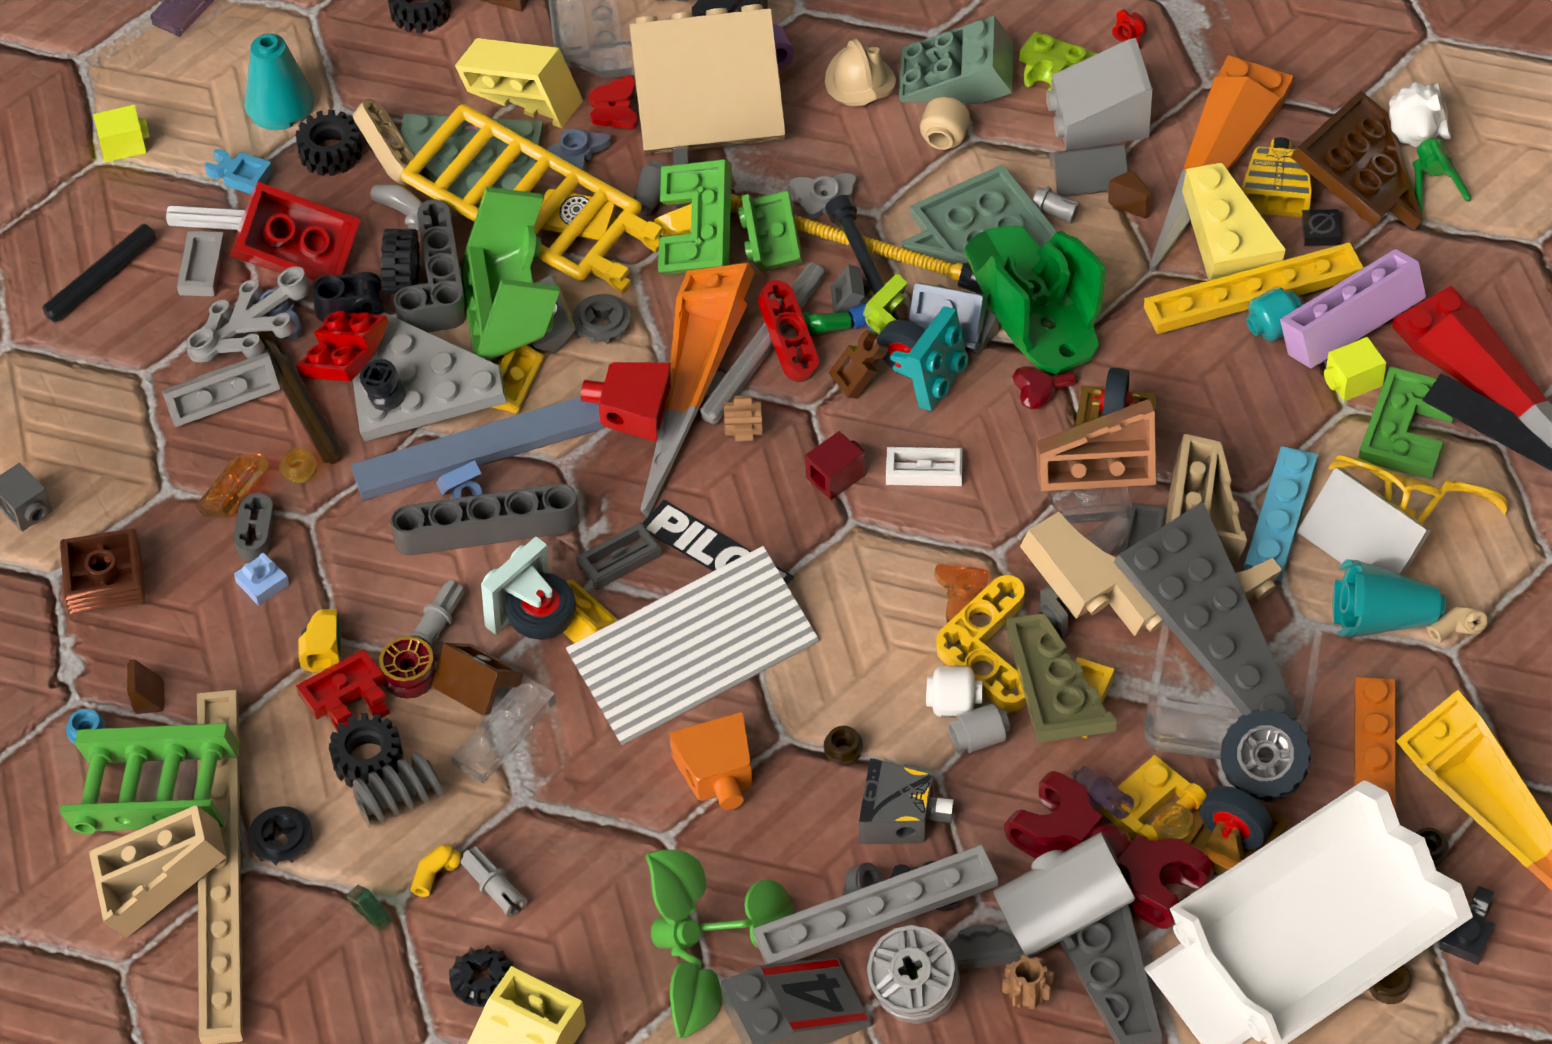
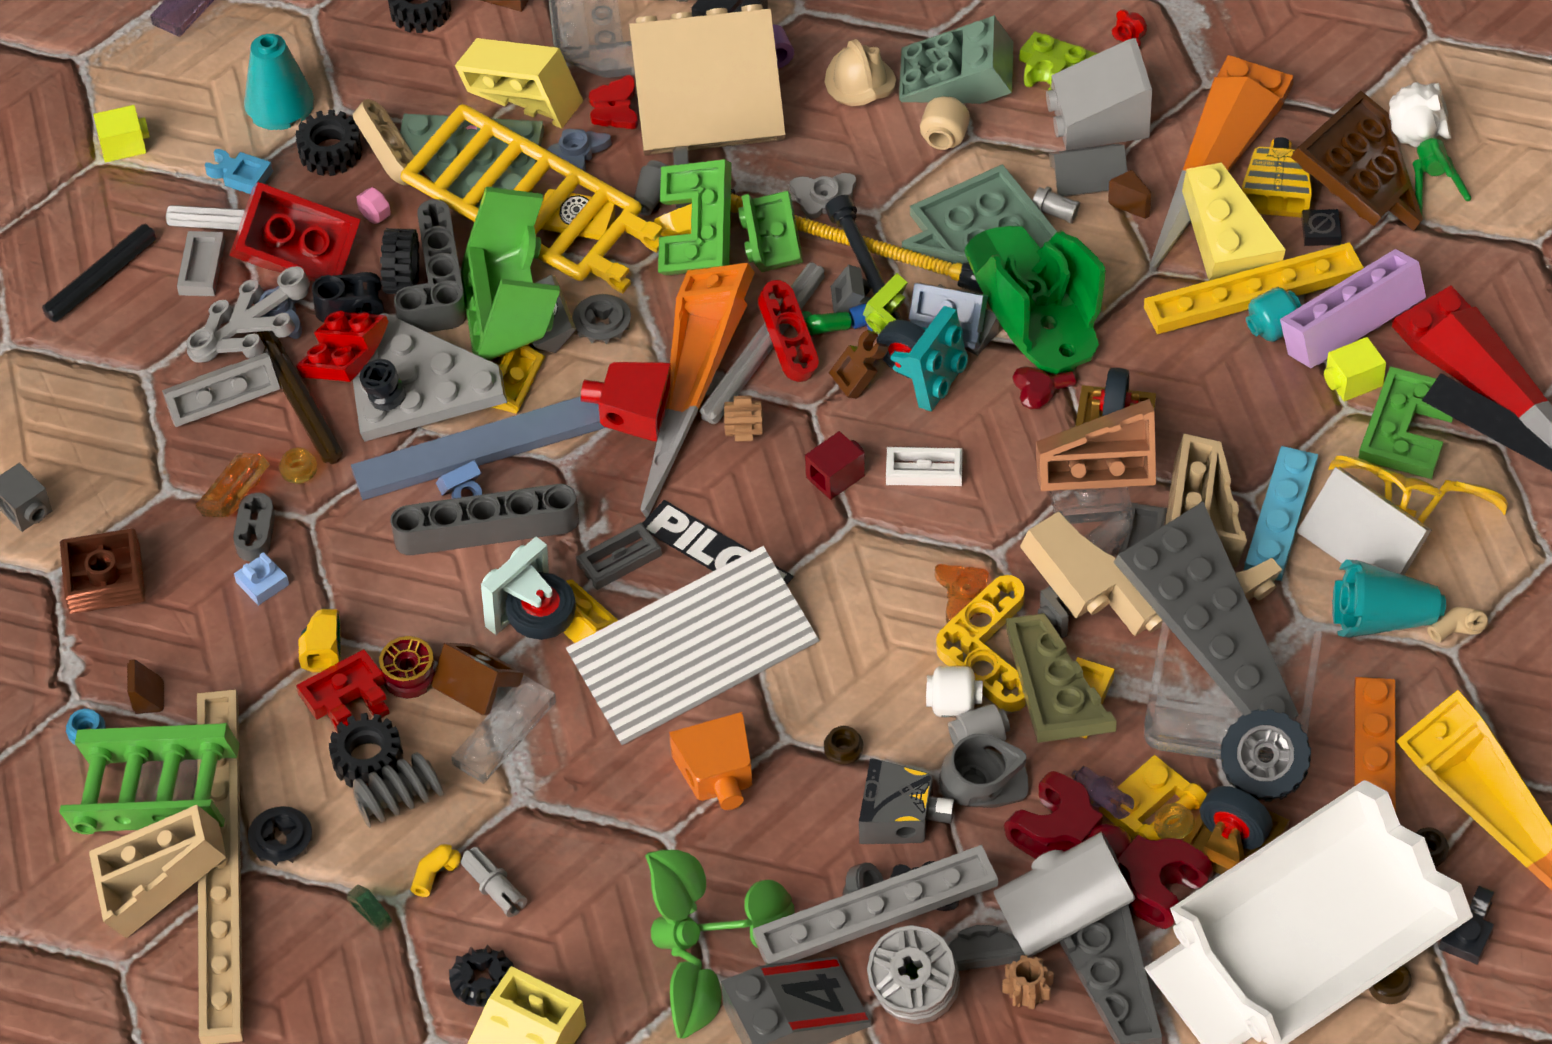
(373, 205): none -> bright pink tile
(399, 199): light grey arm -> none
(439, 612): light grey axle -> none
(983, 776): none -> dark grey helmet

